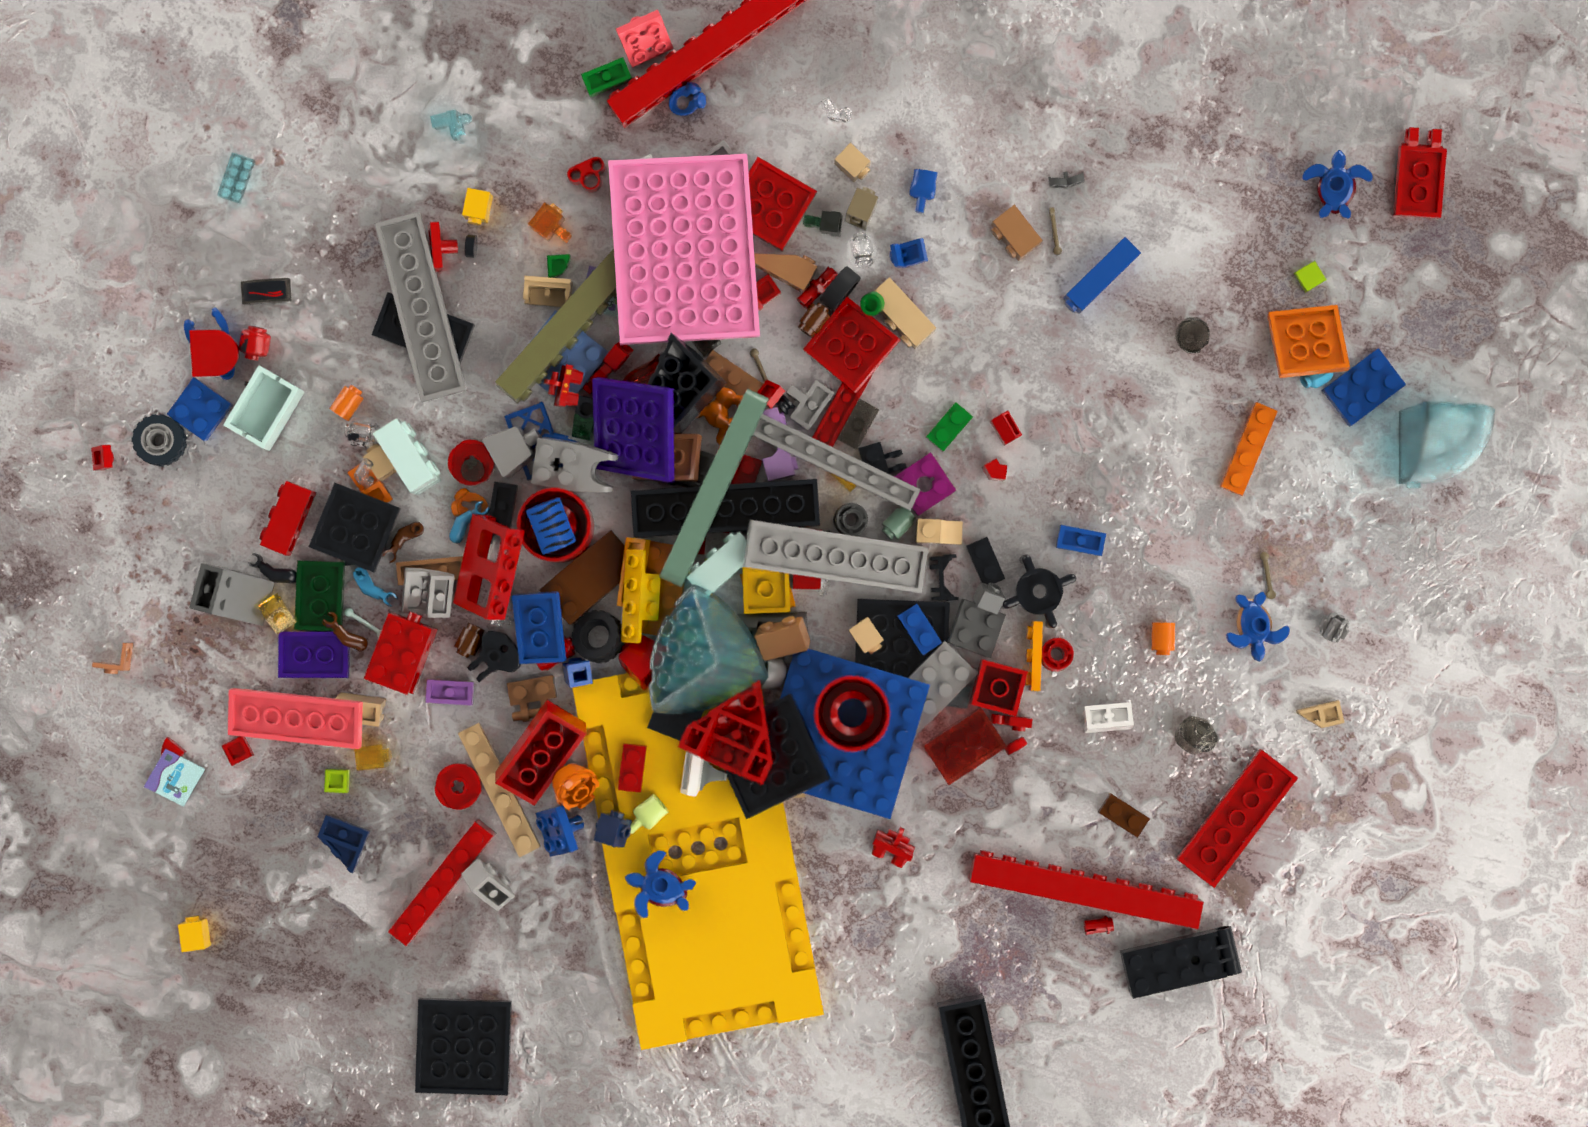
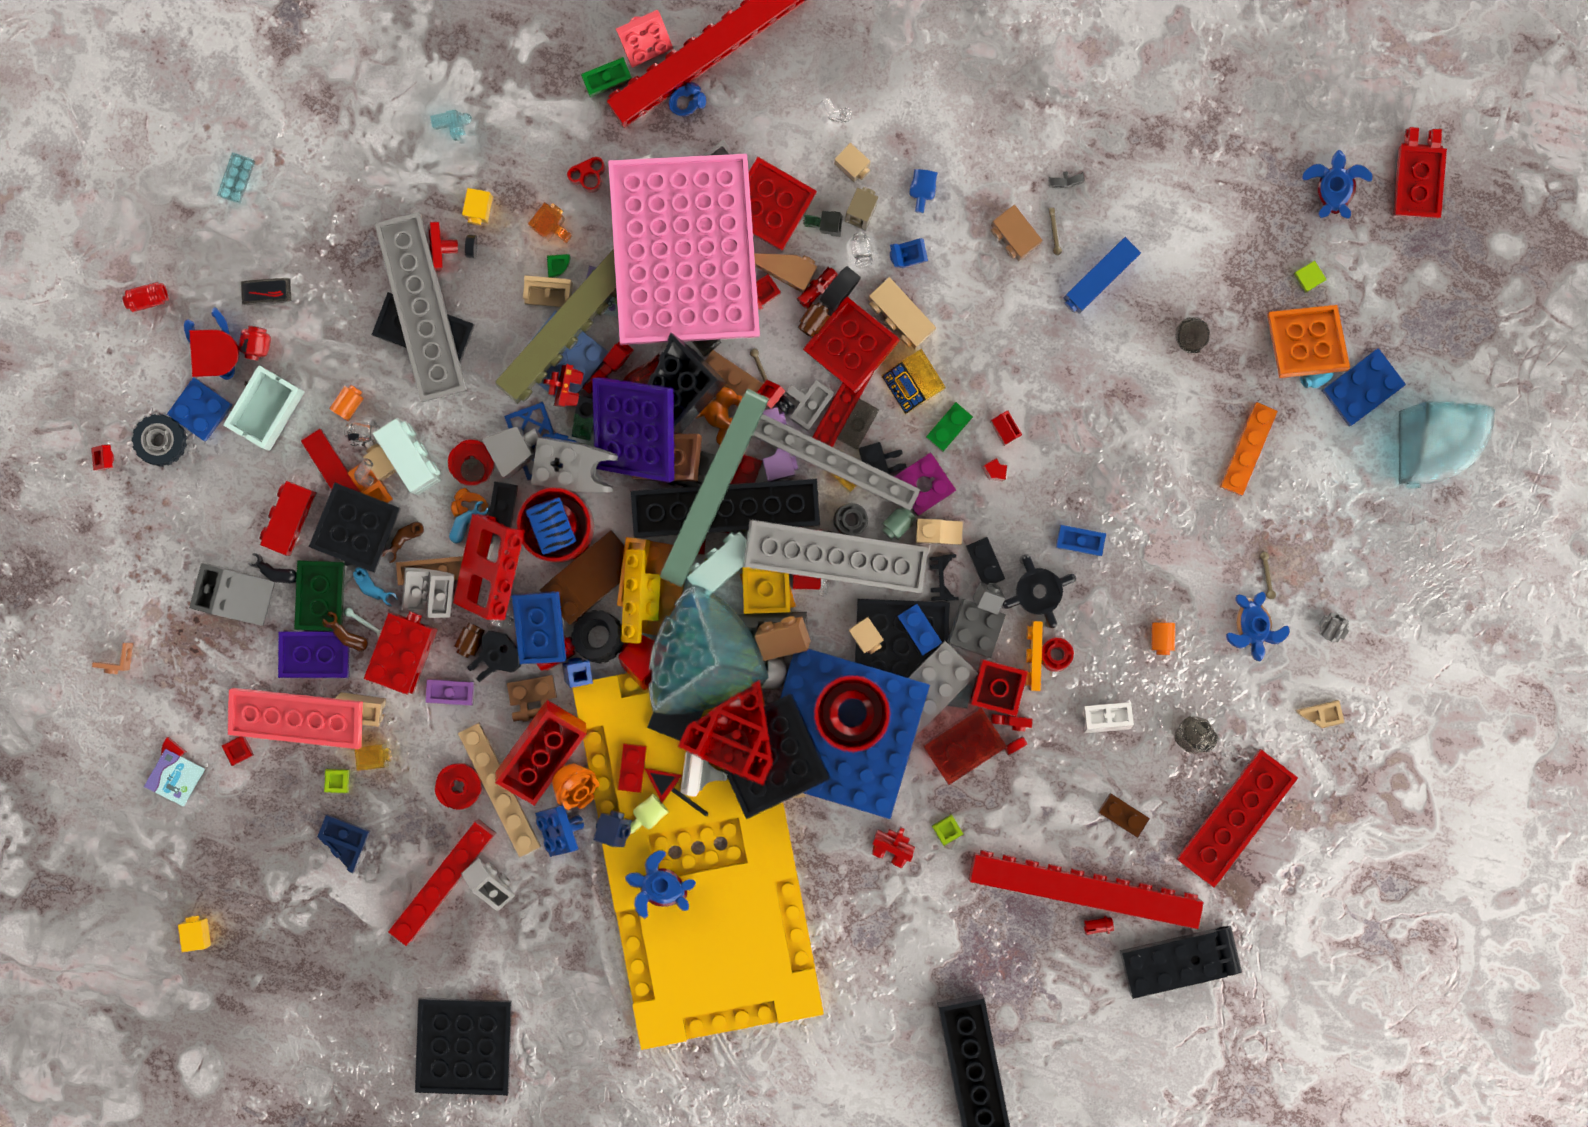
(145, 296): none -> red head
(277, 613): clear yellow brick -> none
(327, 460): none -> red tile
(664, 783): none -> piece
(872, 303): green tile -> none
(913, 381): none -> slope
(947, 829): none -> lime tile

